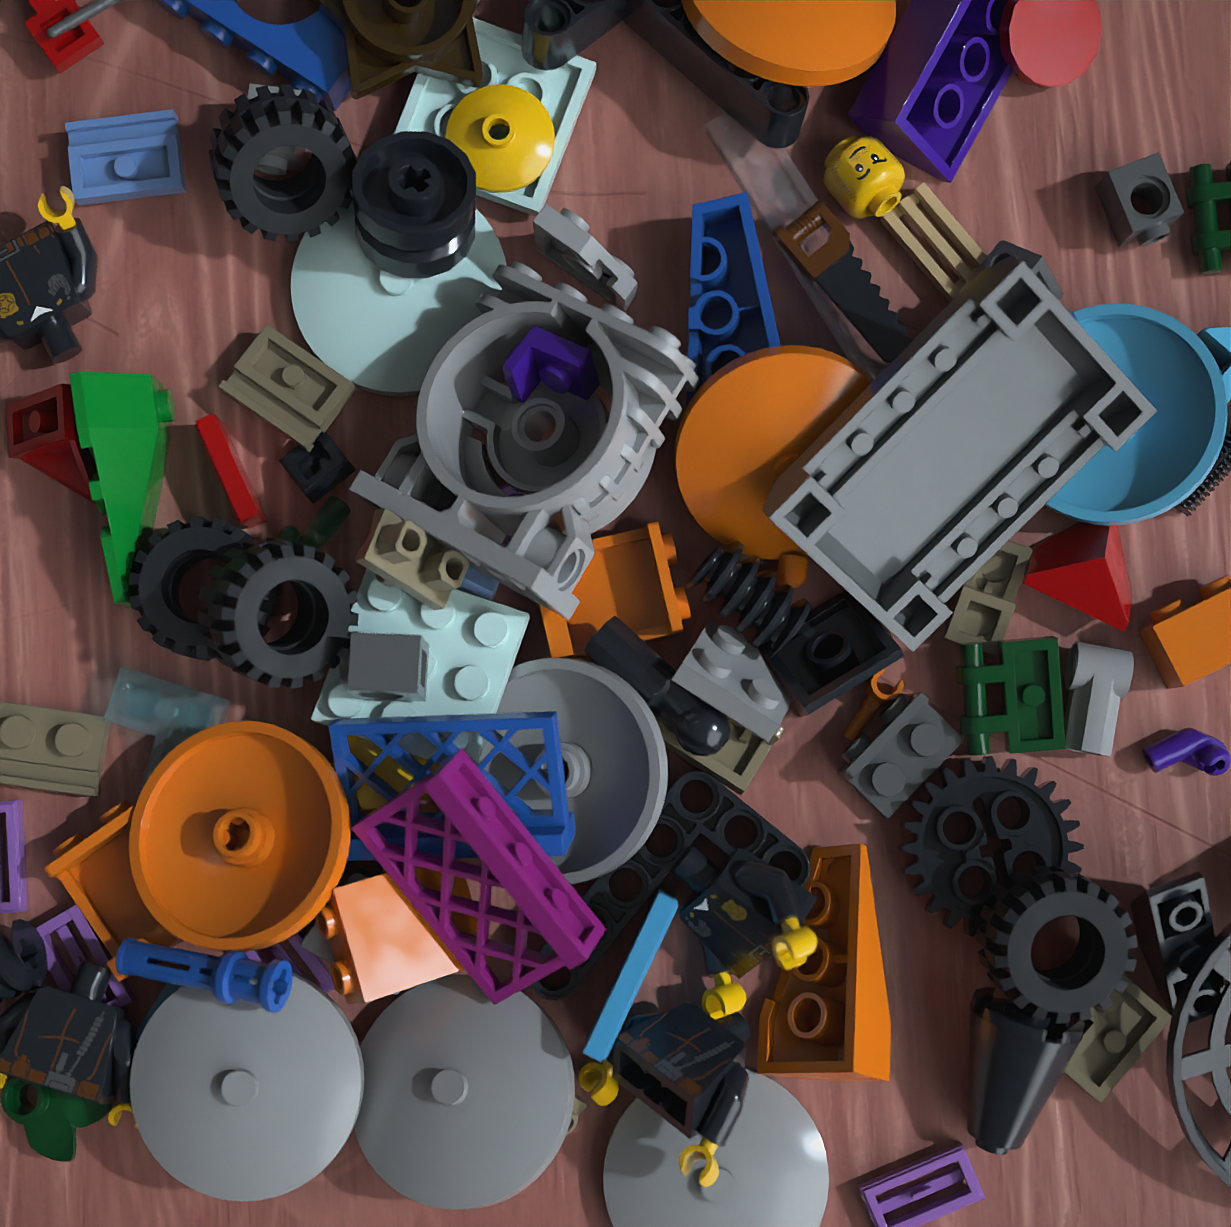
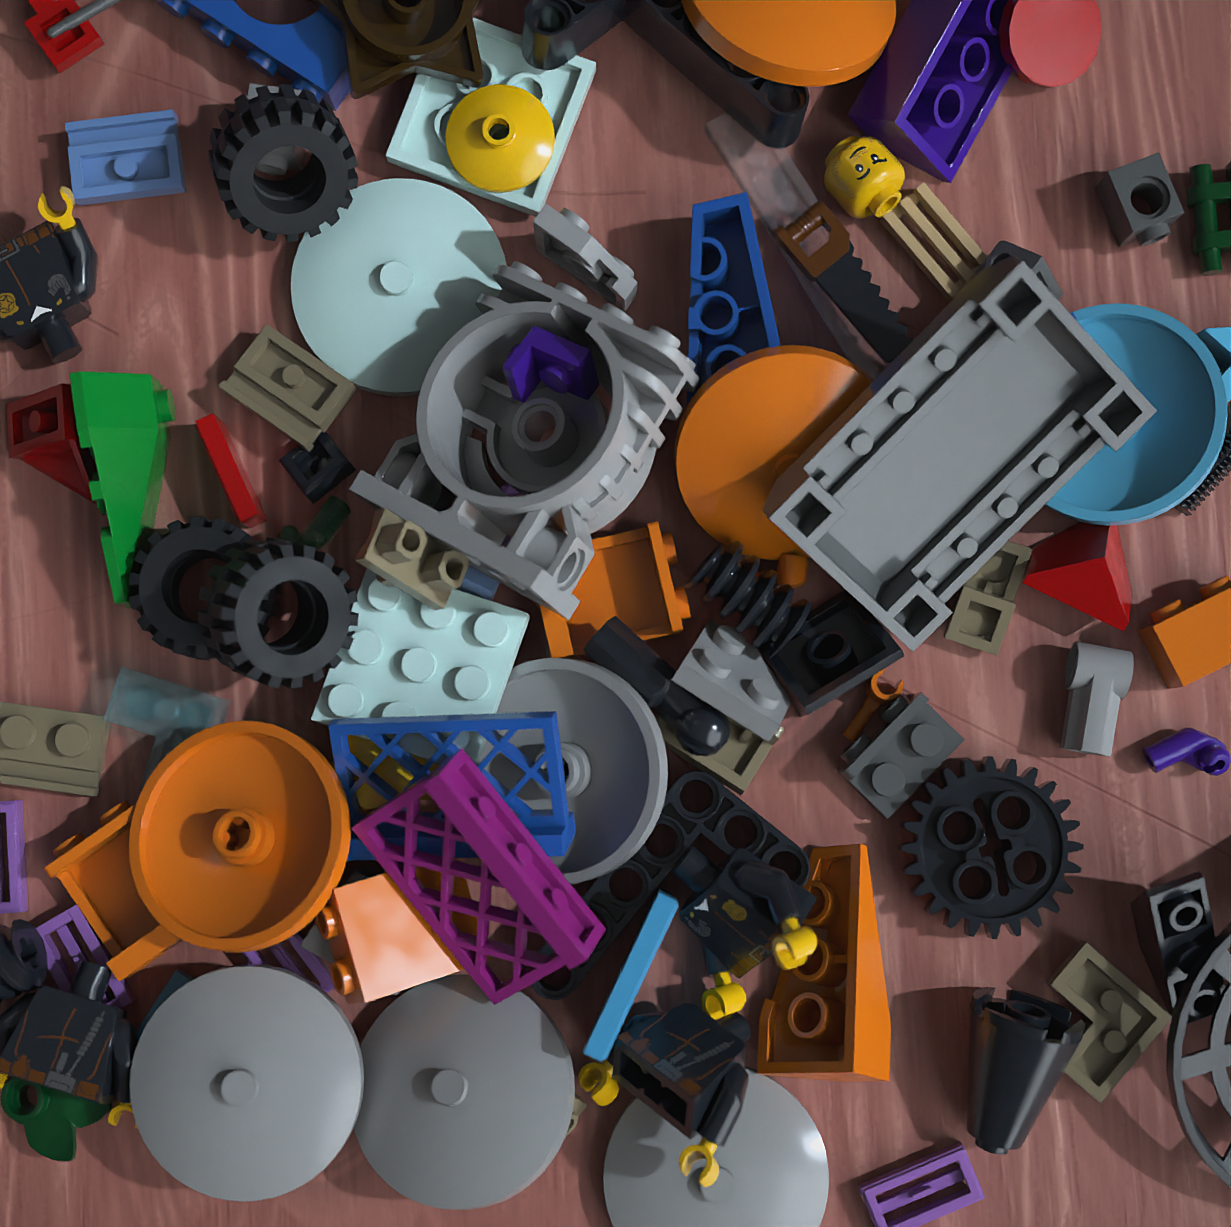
(224, 975): blue pin -> none
(385, 666): dark grey brick -> none
(414, 204): black wheel -> none
(1029, 693): dark green plate -> none
(1091, 970): black tyre -> none

